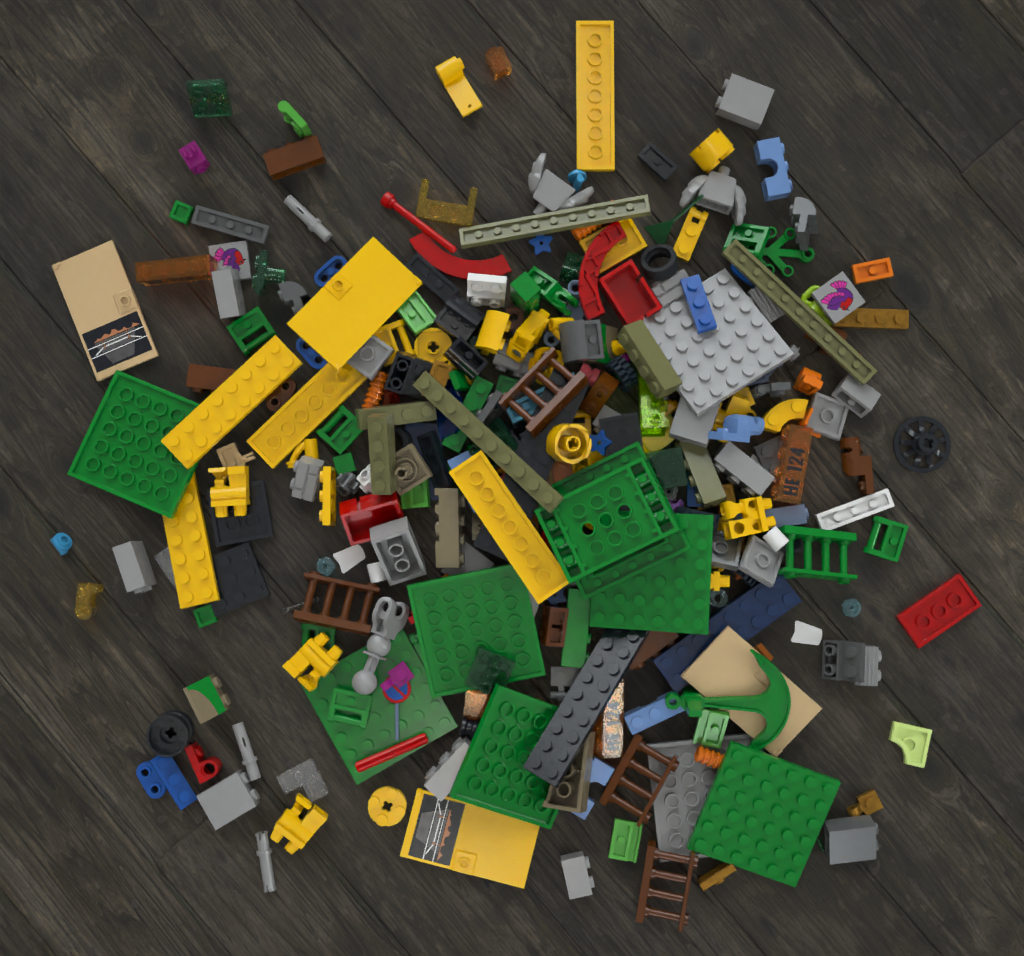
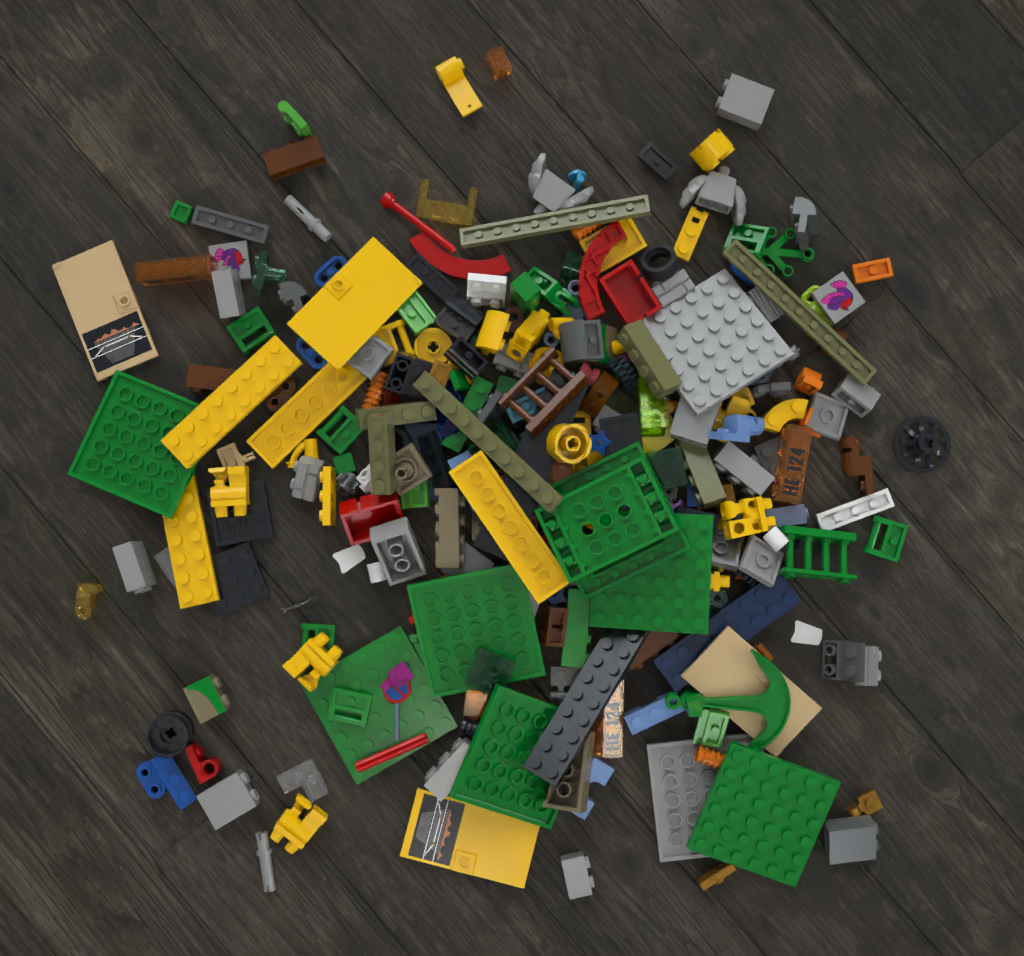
(61, 542): dark azure plate -> none
(194, 158): magenta brick -> none
(205, 616): green tile -> none
(209, 98): clear green plate -> none
(249, 759): light grey pin -> none
(320, 566): clear light blue plate -> none
(324, 618): reddish brown fence -> none
(376, 803): yellow plate -> none
(385, 627): light grey piece -> none
(541, 248): blue plate -> none
(595, 96): yellow plate -> none
(620, 779): reddish brown fence -> none
(625, 840): bright green plate -> none
(647, 891): reddish brown fence -> none
(661, 230): dark green piece -> none
(698, 304): blue plate -> none
(771, 153): medium blue arch -> none
(856, 607): clear light blue plate -> none
(875, 319): pearl gold plate -> none
(913, 742): yellowish green tile -> none
(938, 610): red tile -> none

